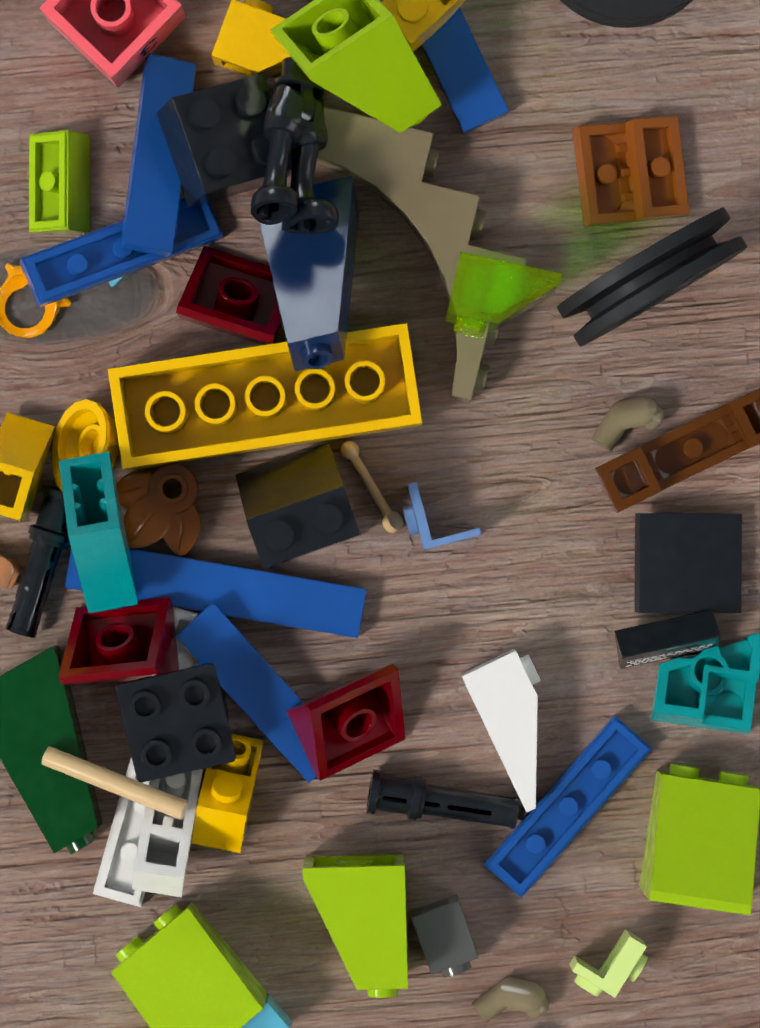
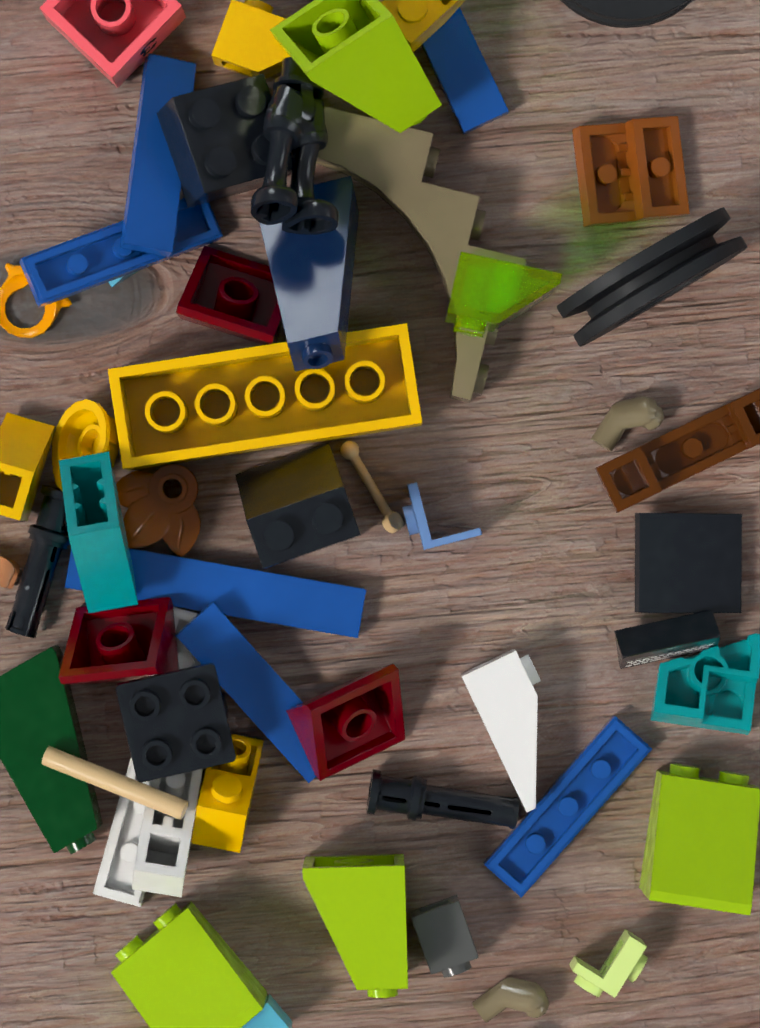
(59, 182): lime slope -> none

